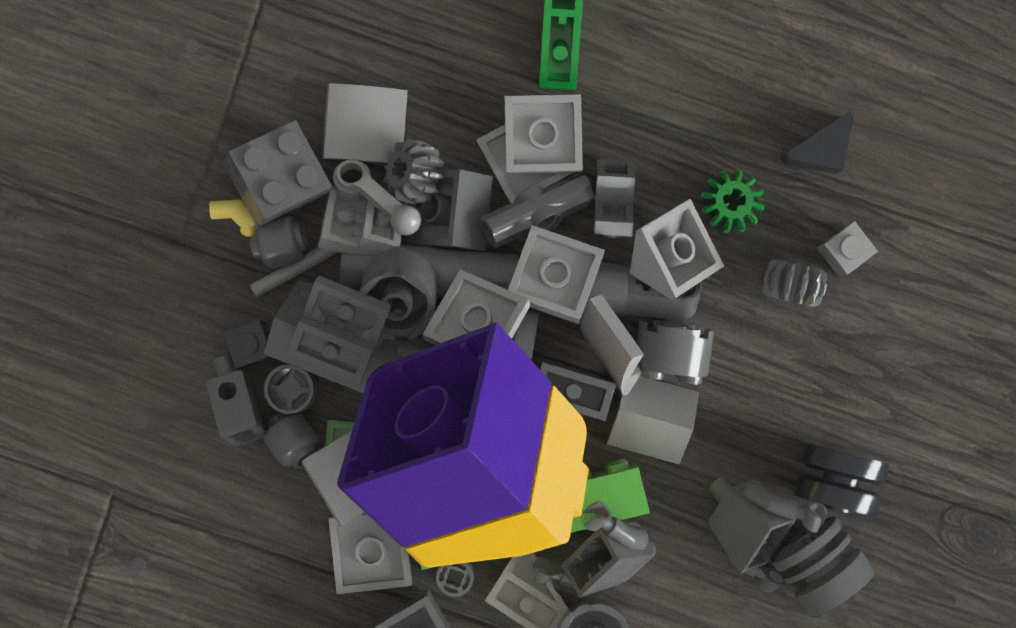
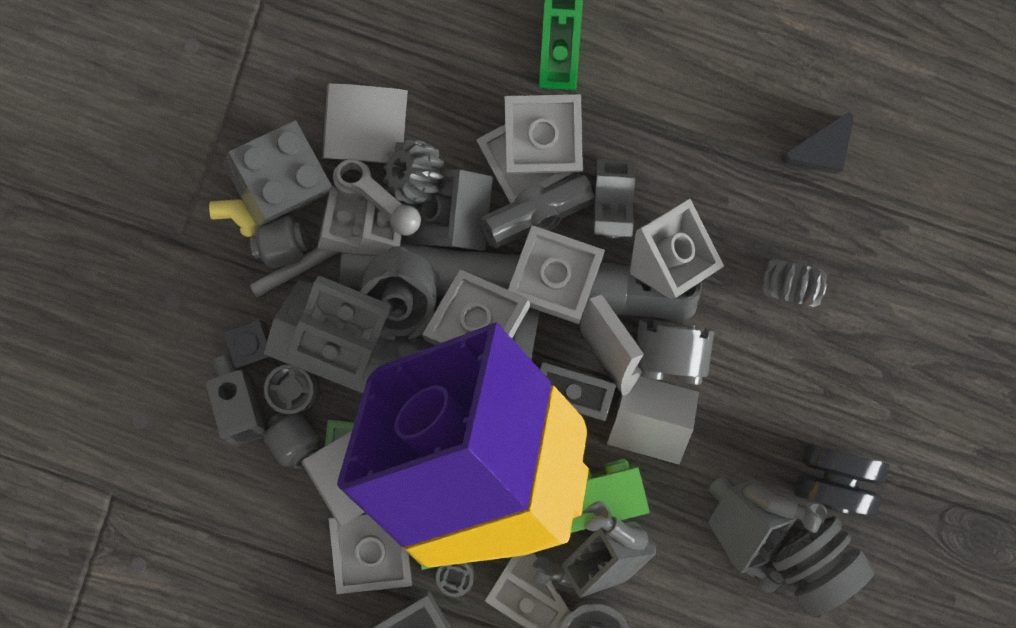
(741, 212): green gear -> none
(847, 249): light grey brick -> none

